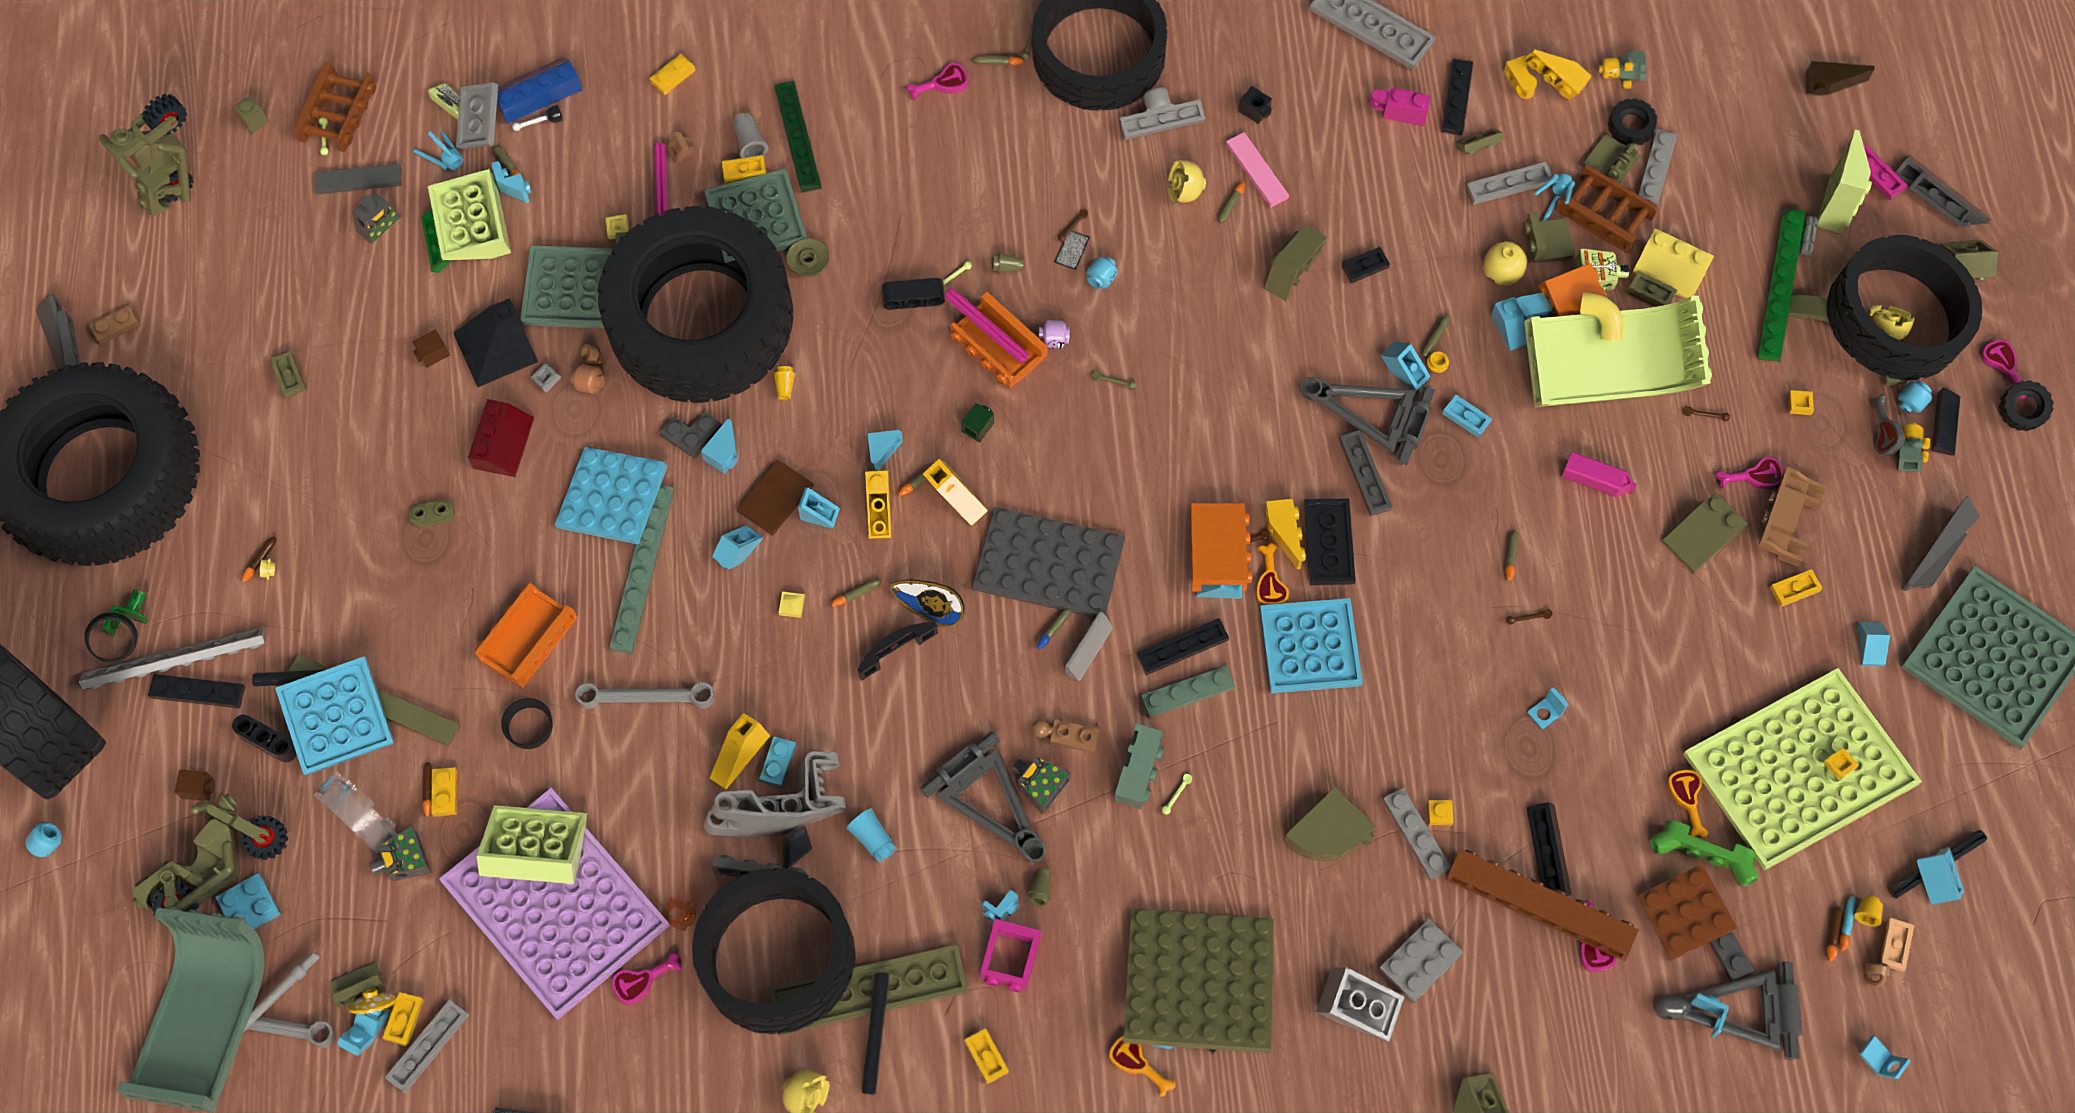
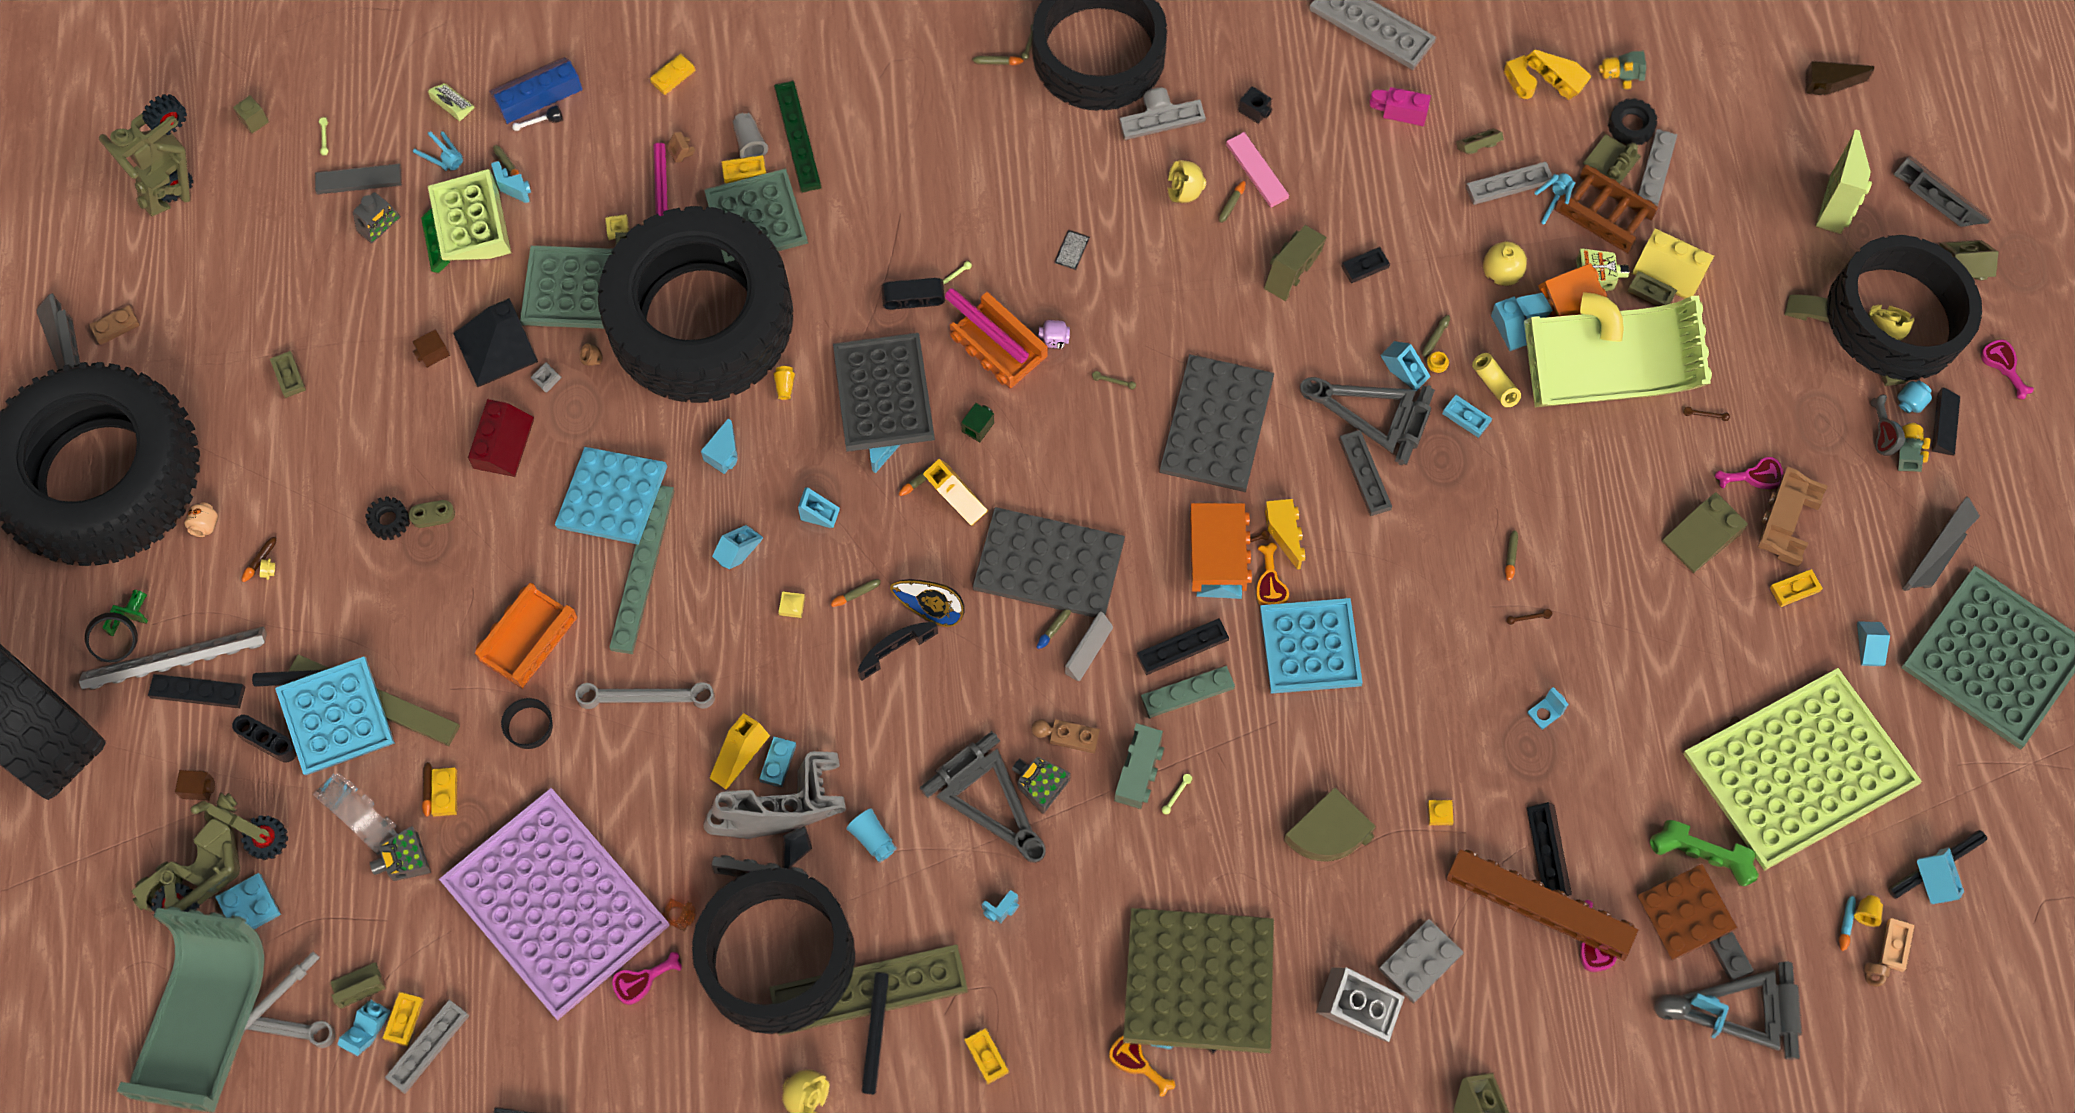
(43, 839): medium azure head -> none
(201, 519): none -> light nougat head
(320, 94): dark orange fence -> none
(371, 1002): yellow dish -> none
(381, 508): none -> black tyre
(477, 116): light grey plate -> none
(532, 844): yellowish green slope -> none
(588, 379): nougat head -> none
(693, 438): dark grey plate -> none
(774, 497): reddish brown tile -> none
(807, 250): olive dish -> none
(878, 503): yellow slope -> none
(883, 392): none -> dark grey plate
(951, 80): dark pink piece -> none
(1006, 263): olive cone -> none
(1014, 932): dark pink window -> none
(1040, 889): olive cone -> none
(1083, 214): reddish brown hinge -> none
(1101, 272): medium azure head -> none
(1217, 423): none -> dark grey plate
(1329, 541): black plate -> none
(1416, 834): light grey plate -> none
(1457, 97): black plate -> none
(1496, 380): none -> light yellow cylinder
(1548, 238): olive bracket -> none
(1598, 475): dark pink piece -> none
(1684, 789): light orange piece -> none
(1782, 285): green plate -> none
(1801, 402): yellow plate -> none
(1809, 235): light grey axle -> none
(1831, 949): reddish brown piece -> none
(1841, 763): yellow plate -> none
(1881, 1059): medium azure bracket -> none
(1882, 175): dark pink plate -> none
(2041, 397): black tyre -> none

